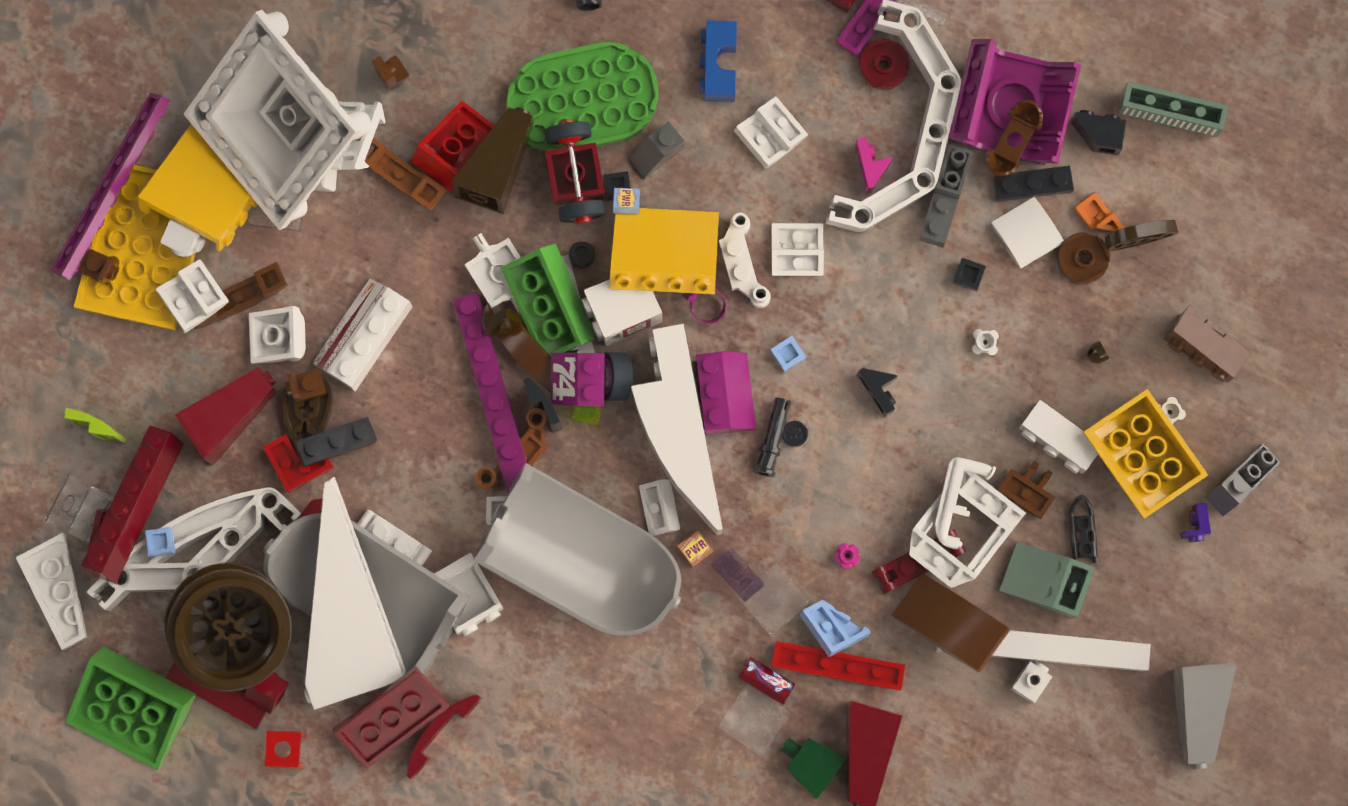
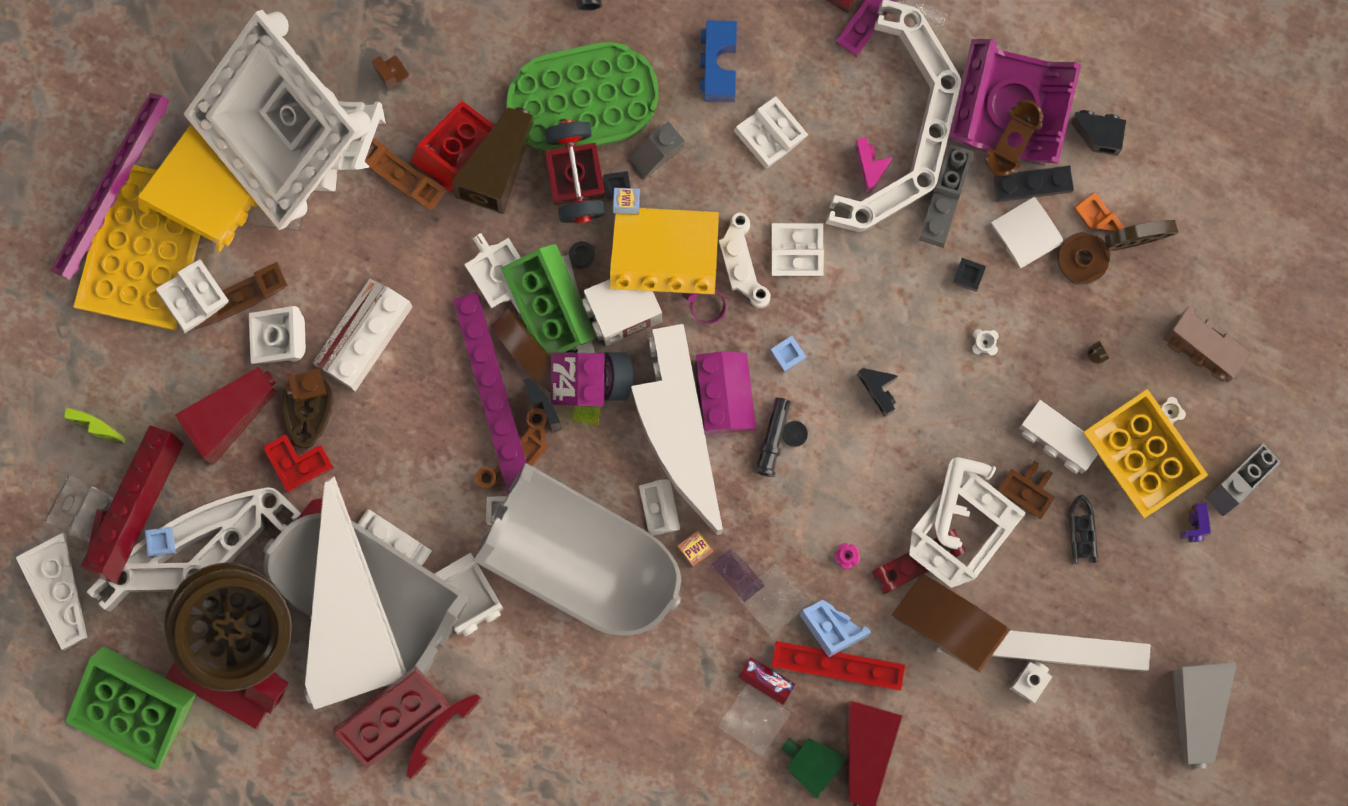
(99, 267): reddish brown bracket -> none
(182, 239): white brick -> none
(293, 759): red piece -> none
(335, 442): black plate -> none
(499, 323): dark brown plate -> none
(884, 51): dark red plate -> none
(1047, 580): sand green slope -> none
(1172, 109): sand green brick -> none

